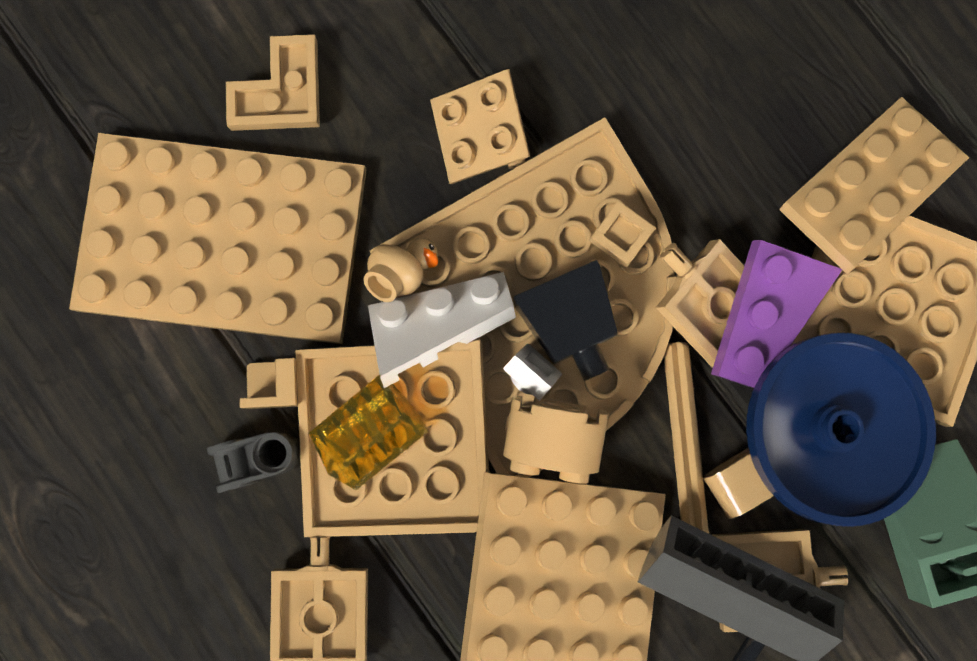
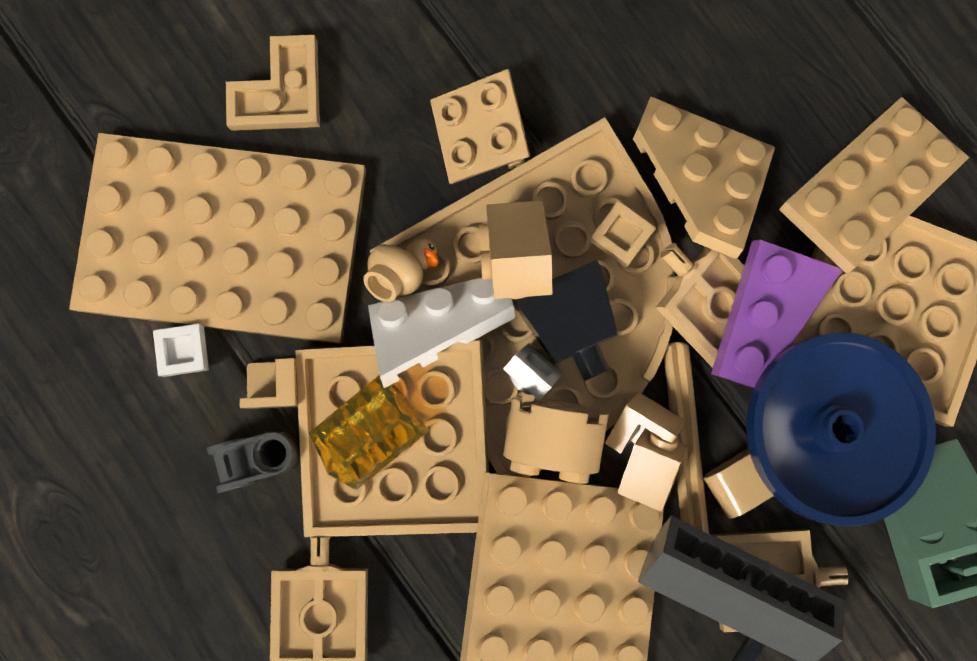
(180, 350): none -> white plate
(516, 250): none -> tan brick
(642, 414): none -> tan panel
(652, 470): none -> brick
(707, 172): none -> tan plate

